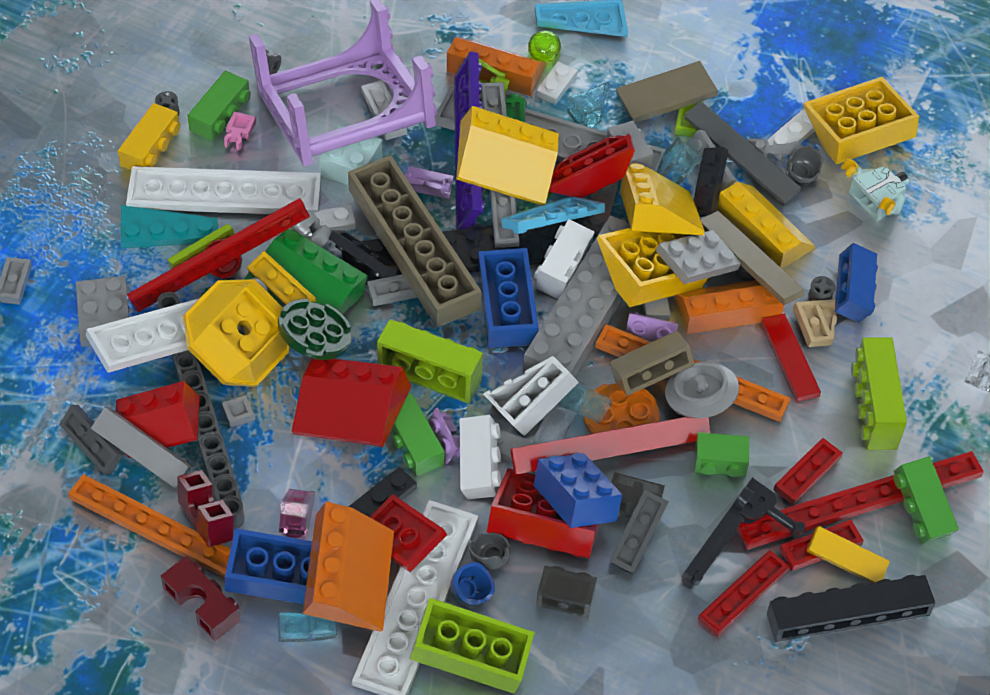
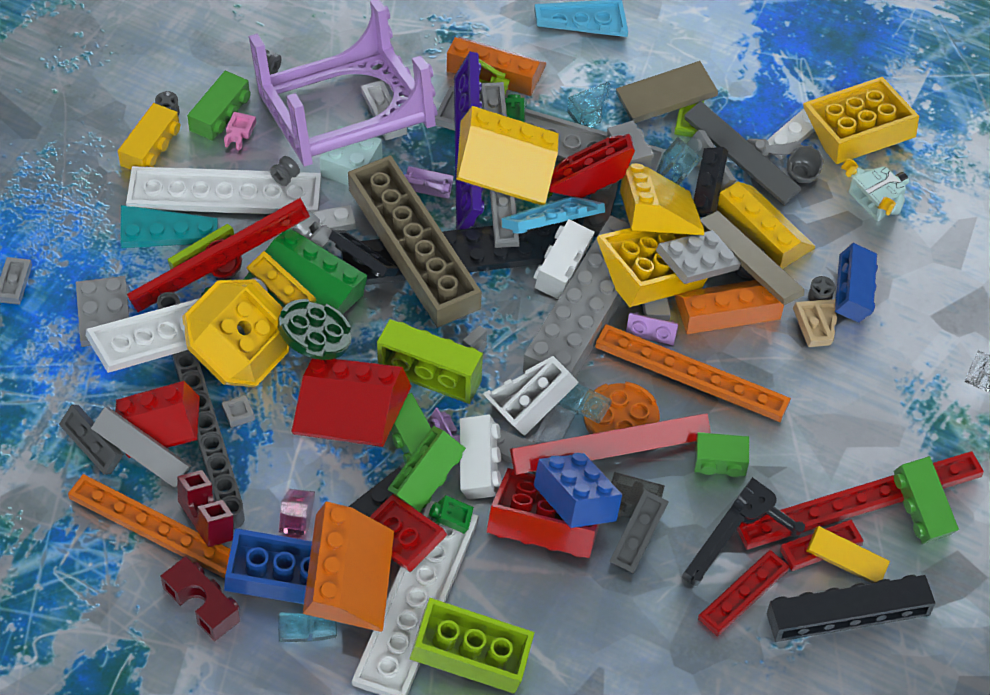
(284, 170): none -> dark grey wheel
(389, 290): light grey plate -> none
(427, 468): none -> bright green brick
(451, 514): none -> green bracket
(465, 589): blue helmet -> none
(476, 339): none -> light grey plate
(490, 550): dark grey hair -> none
(507, 297): blue brick -> none
(544, 45): clear neon green hair -> none
(556, 83): white plate -> none
(566, 591): clear smoke brick -> none
(652, 363): dark tan brick -> none
(702, 390): light grey piece -> none
(790, 357): red tile -> none
(808, 471): red plate -> none
(879, 393): lime brick -> none

